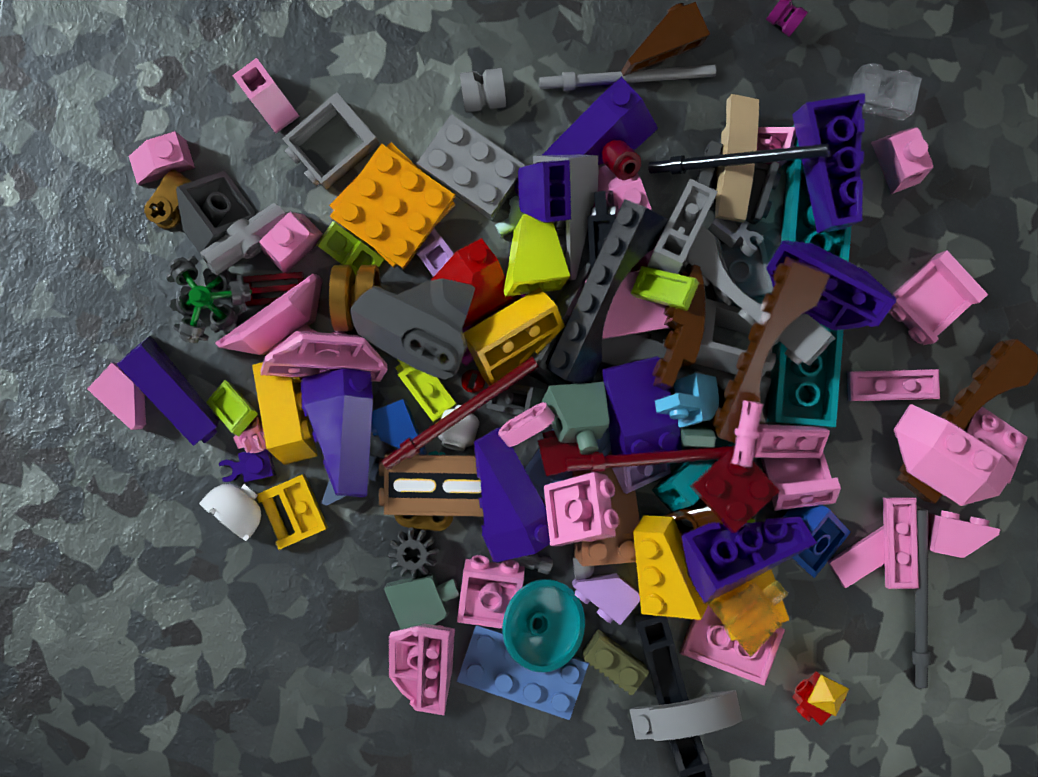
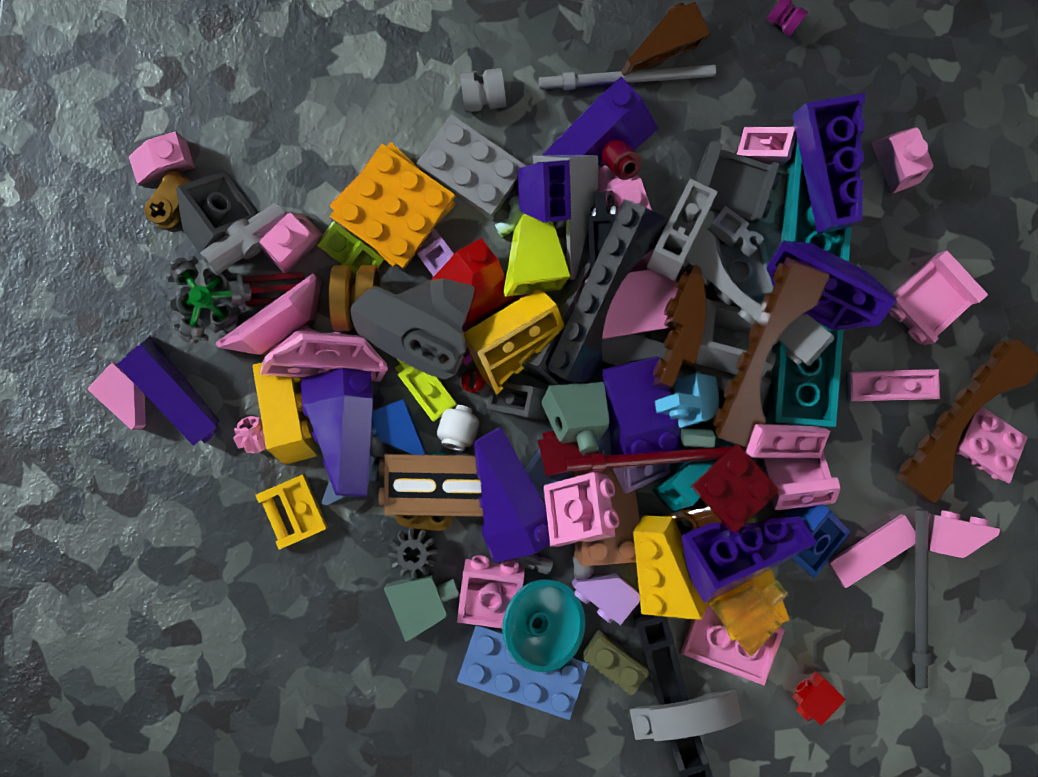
(232, 408): lime tile -> none
(234, 508): white cylinder -> none
(251, 466): dark purple plate -> none
(265, 95): bright pink slope -> none
(315, 121): light grey window -> none
(411, 447): dark red bar -> none
(422, 665): bright pink wedge -> none
(526, 424): bright pink beam -> none
(665, 288): lime tile -> none
(681, 164): black bar -> none
(738, 136): tan slope -> none
(747, 433): bright pink pin -> none
(828, 695): yellow slope -> none
(899, 85): clear brick -> none
(900, 542): bright pink tile -> none
(950, 458): bright pink wedge -> none

